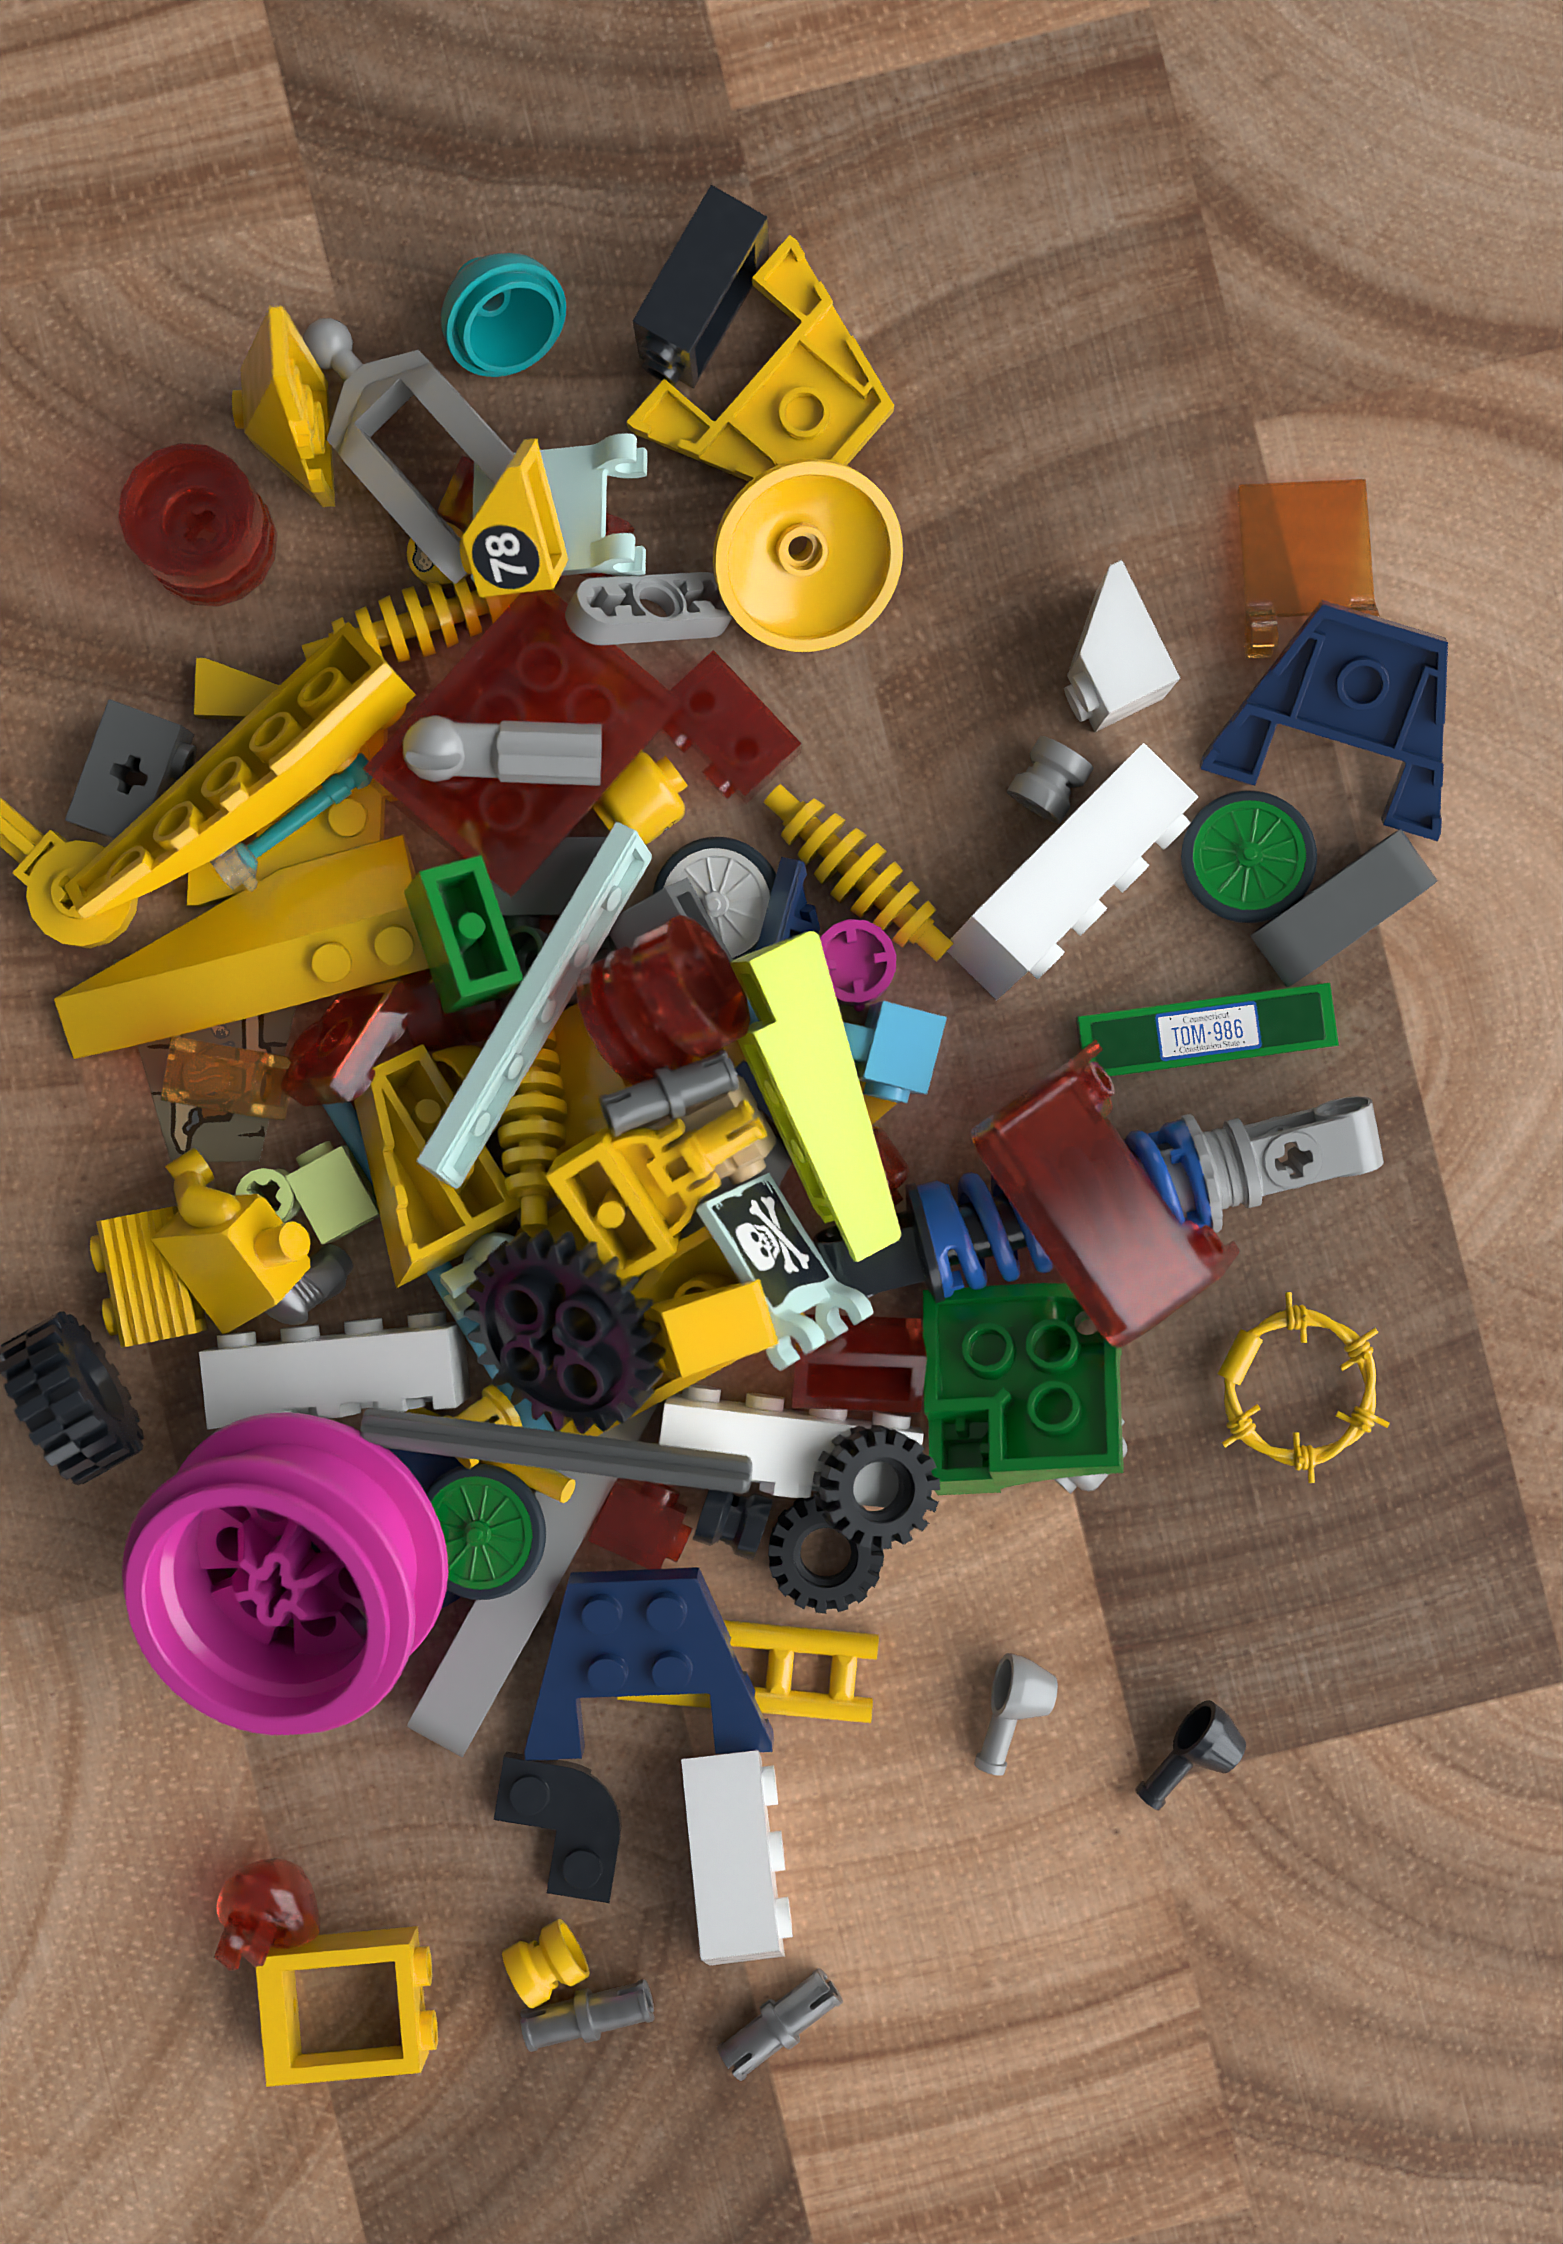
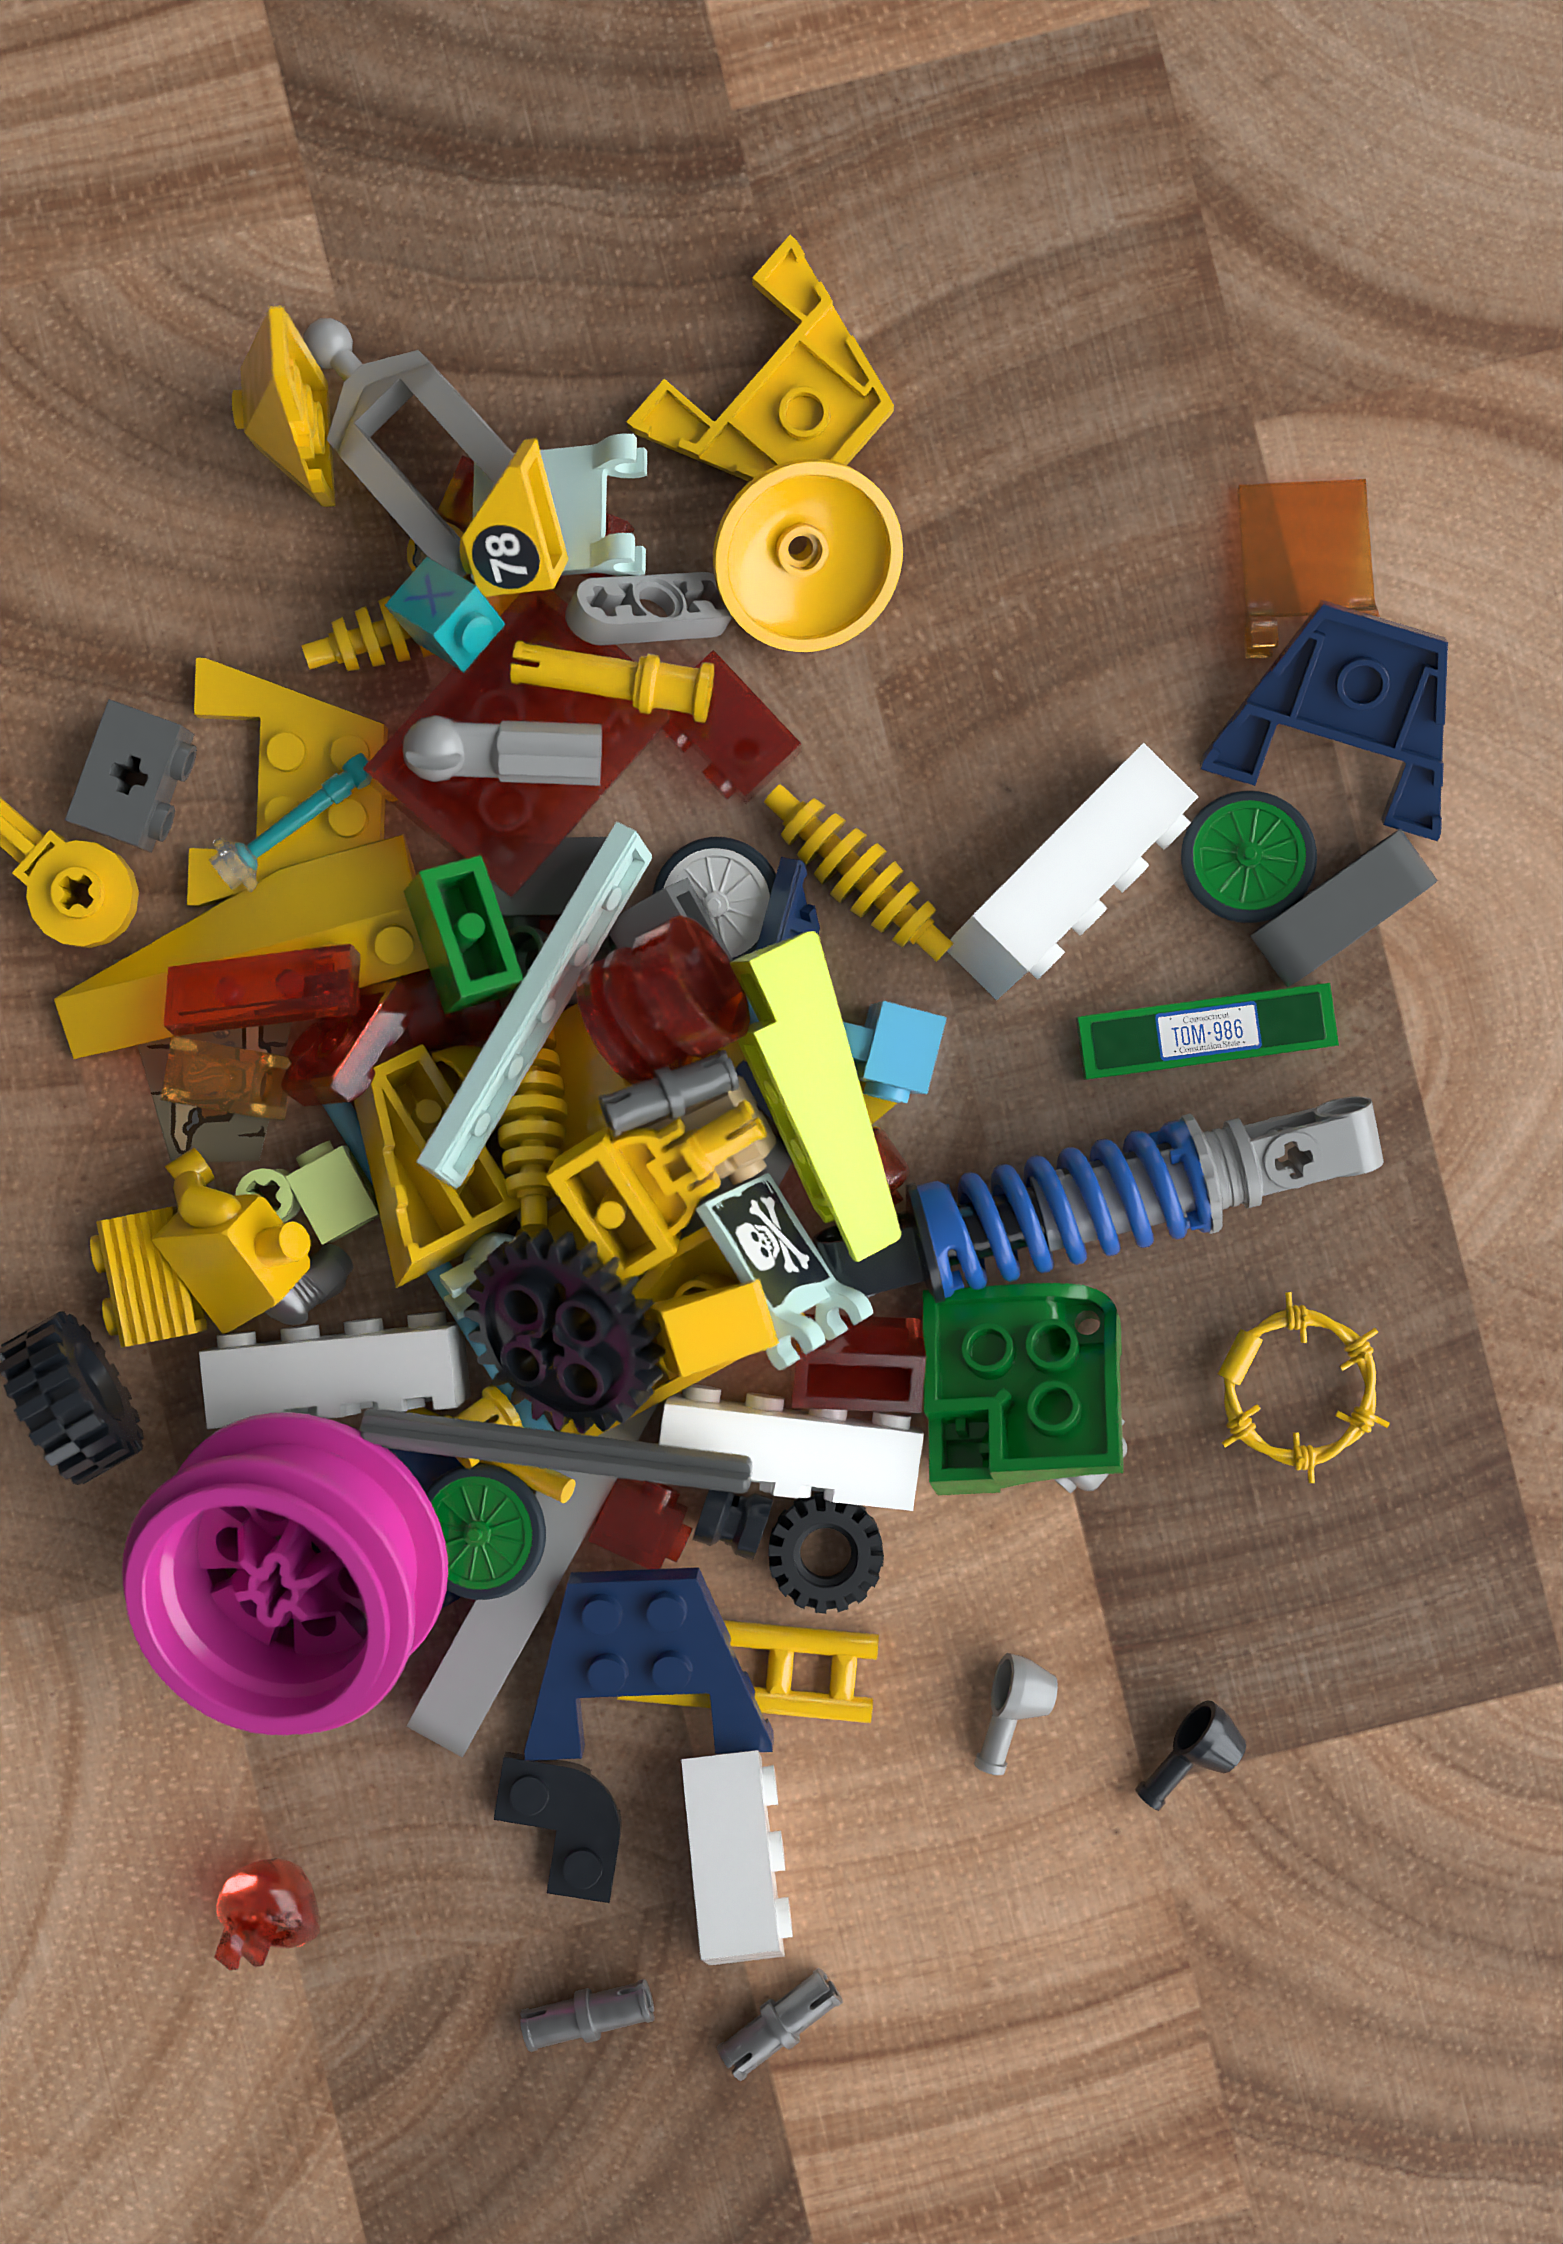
(178, 496): clear red wheel -> none
(253, 773): yellow wedge -> none
(262, 990): none -> clear red hinge
(280, 2015): yellow window -> none
(445, 614): none -> teal brick
(502, 314): teal piece -> none
(539, 1966): yellow wheel -> none
(644, 682): none -> yellow pin
(644, 798): yellow head -> none
(701, 288): black window -> none
(858, 961): dark pink piece -> none
(908, 1506): black tyre -> none
(1048, 782): light grey wheel -> none
(1095, 1202): clear red windscreen -> none
(1118, 657): white slope -> none

